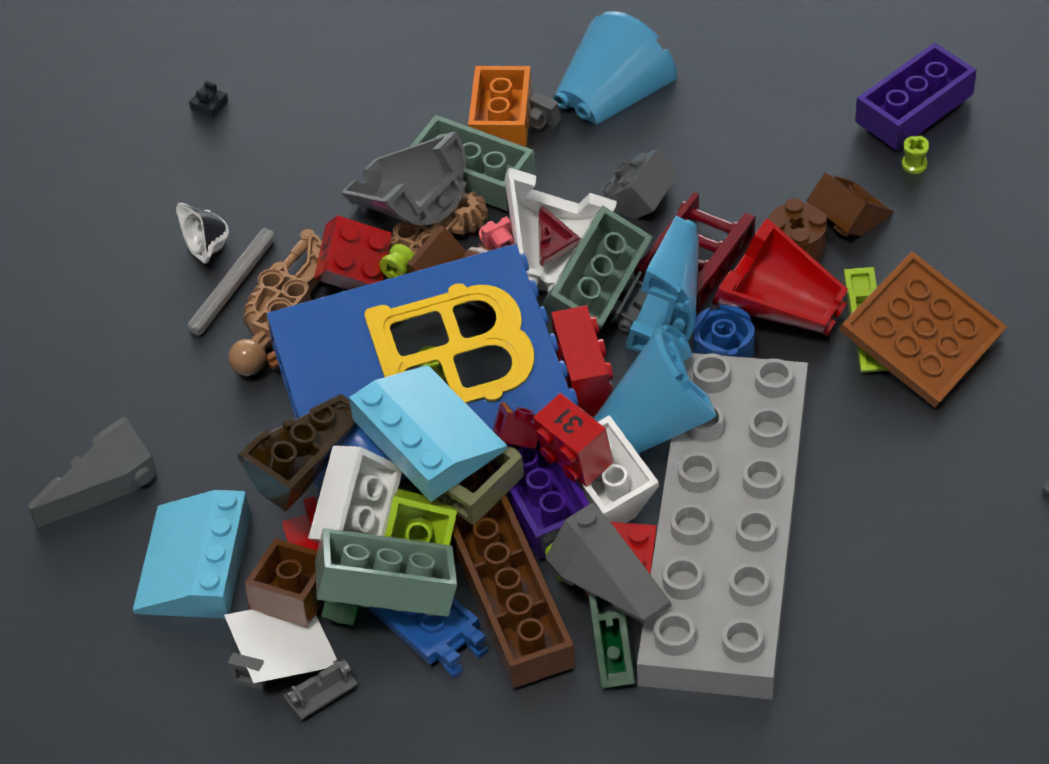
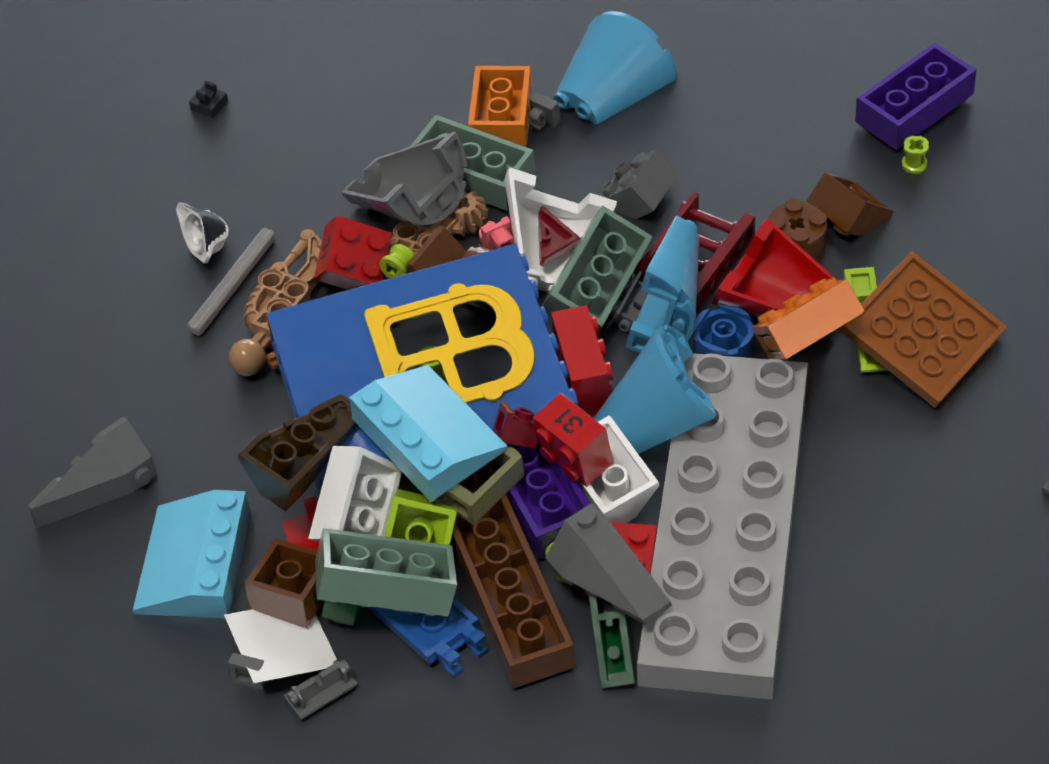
(807, 318): none -> orange brick

